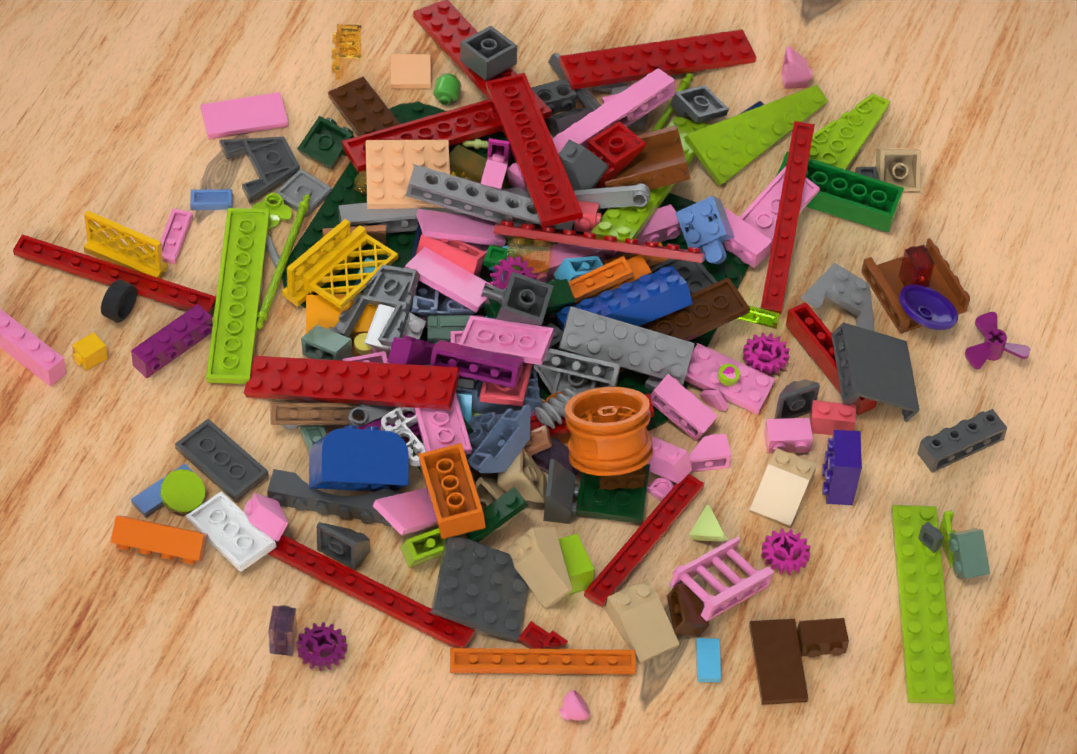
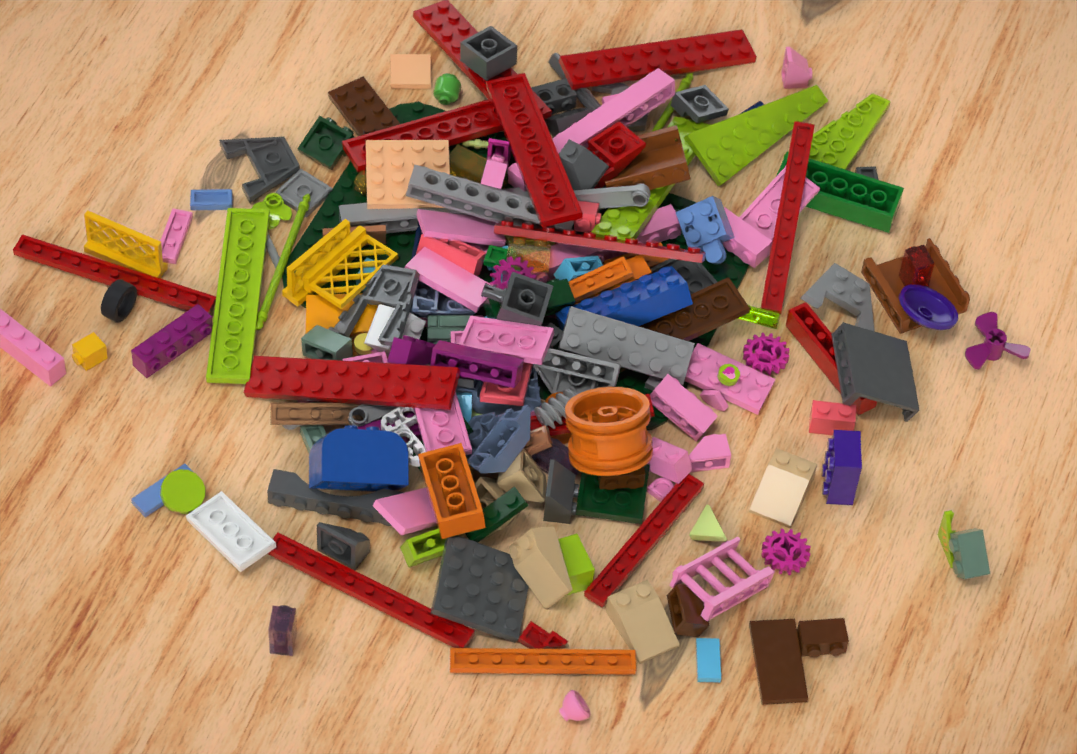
(159, 538): orange brick -> none
(221, 459): dark grey plate -> none
(244, 115): bright pink tile -> none
(266, 515): bright pink slope -> none
(321, 645): magenta gear -> none
(347, 45): clear yellow bracket -> none
(788, 435): bright pink brick -> none
(796, 399): dark grey slope -> none
(899, 167): tan slope -> none
(922, 608): lime plate -> none
(931, 537): dark grey plate -> none
(961, 440): dark grey brick -> none

